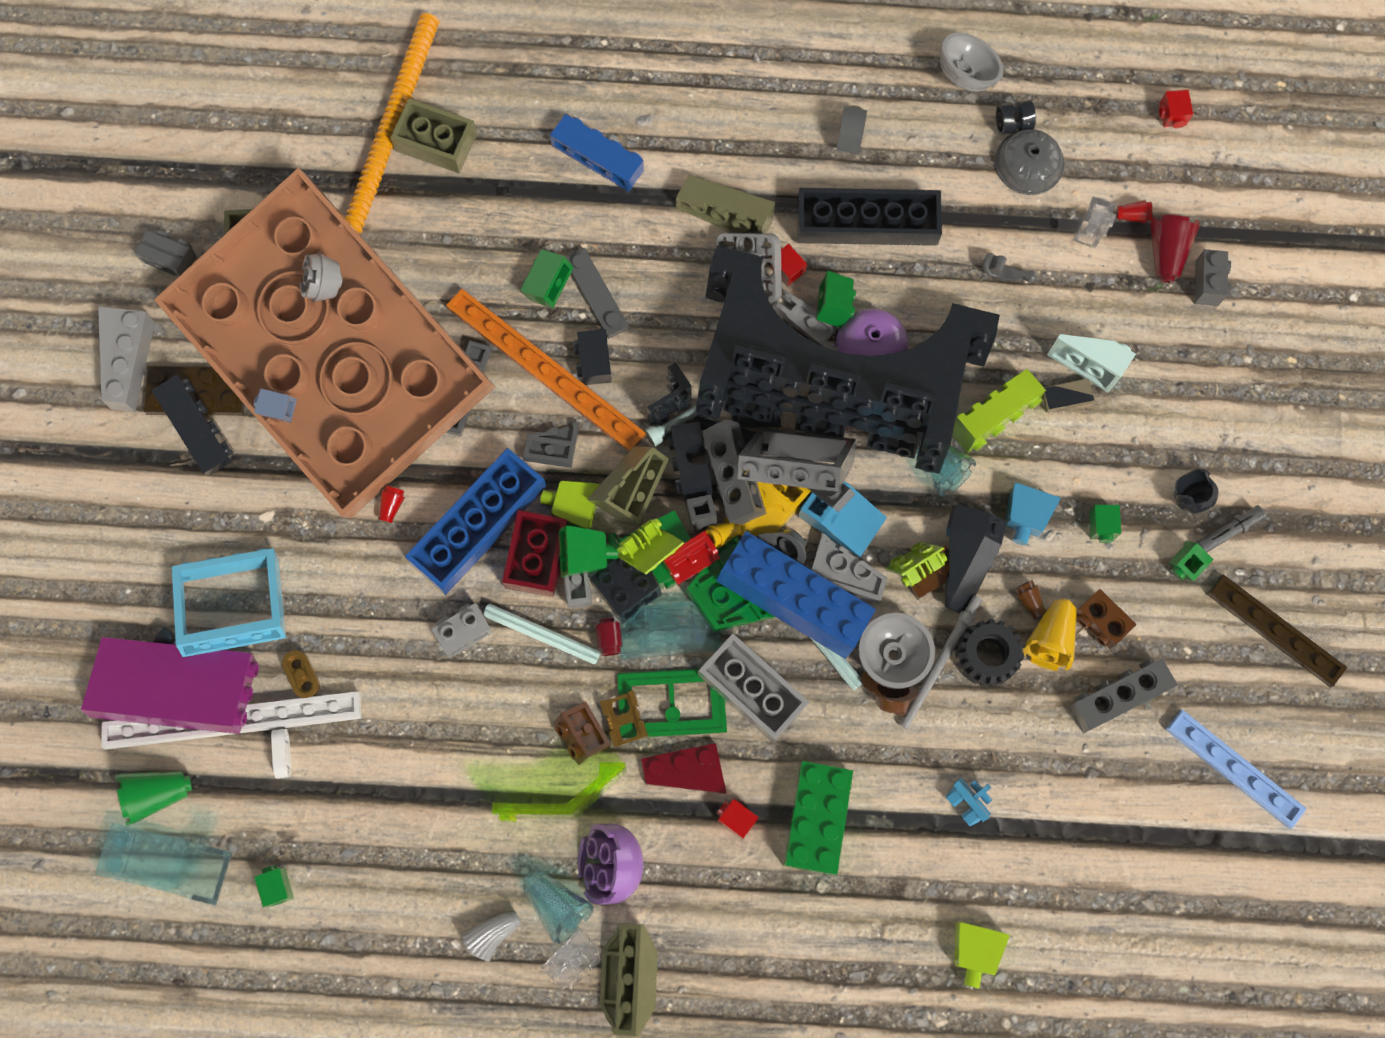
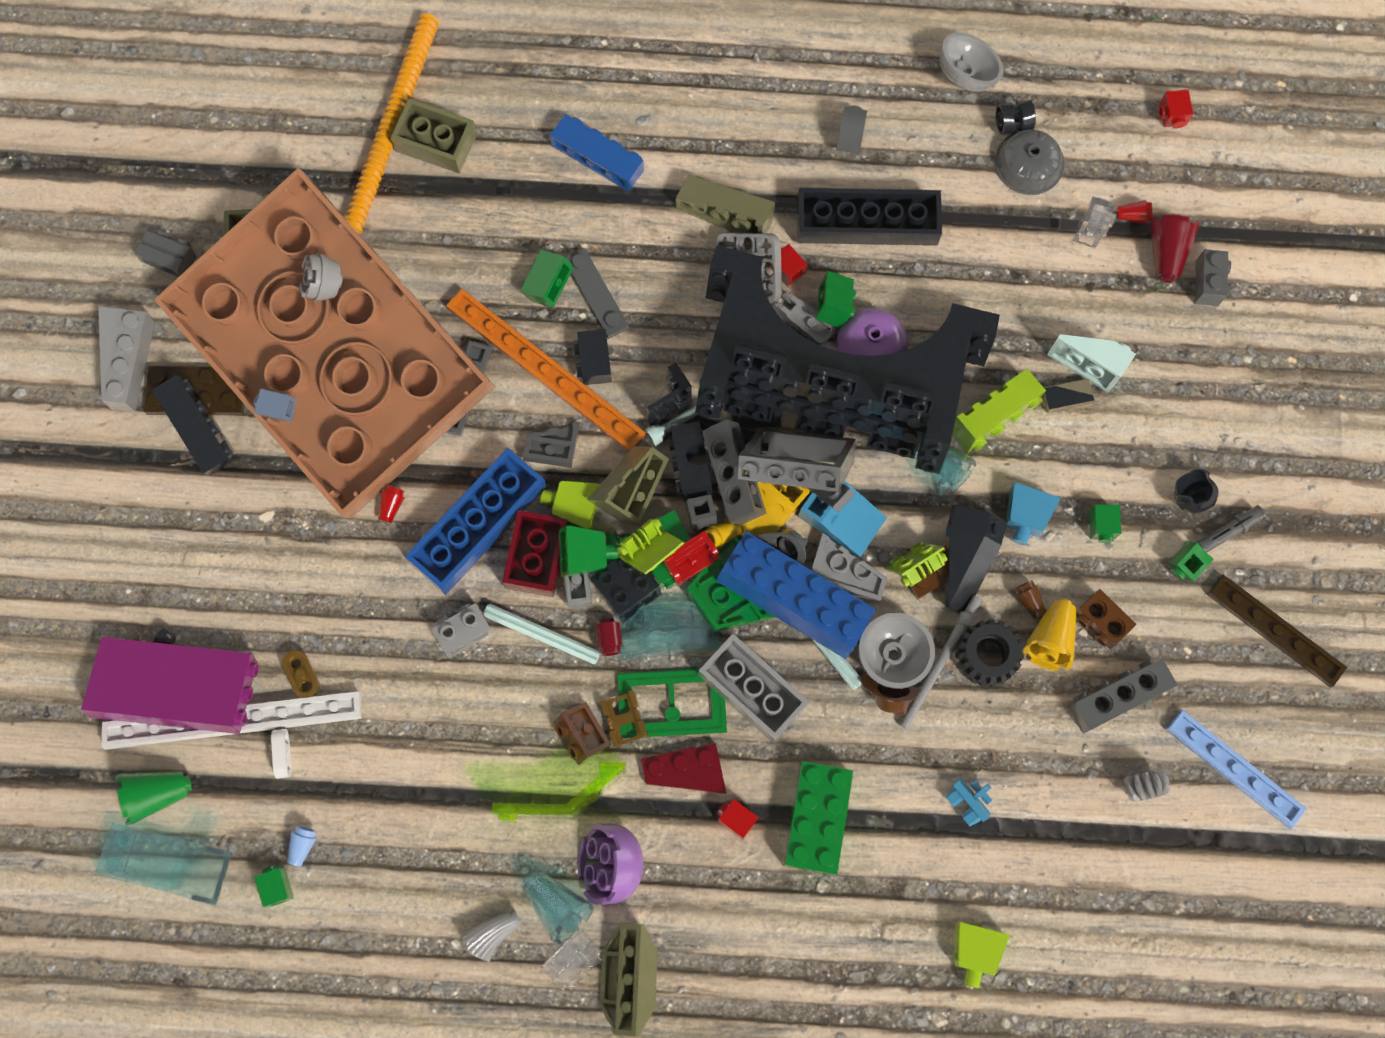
(235, 635): medium azure window -> none
(300, 844): none -> light blue cone
(995, 267): dark grey piece -> none
(1147, 785): none -> light grey gear

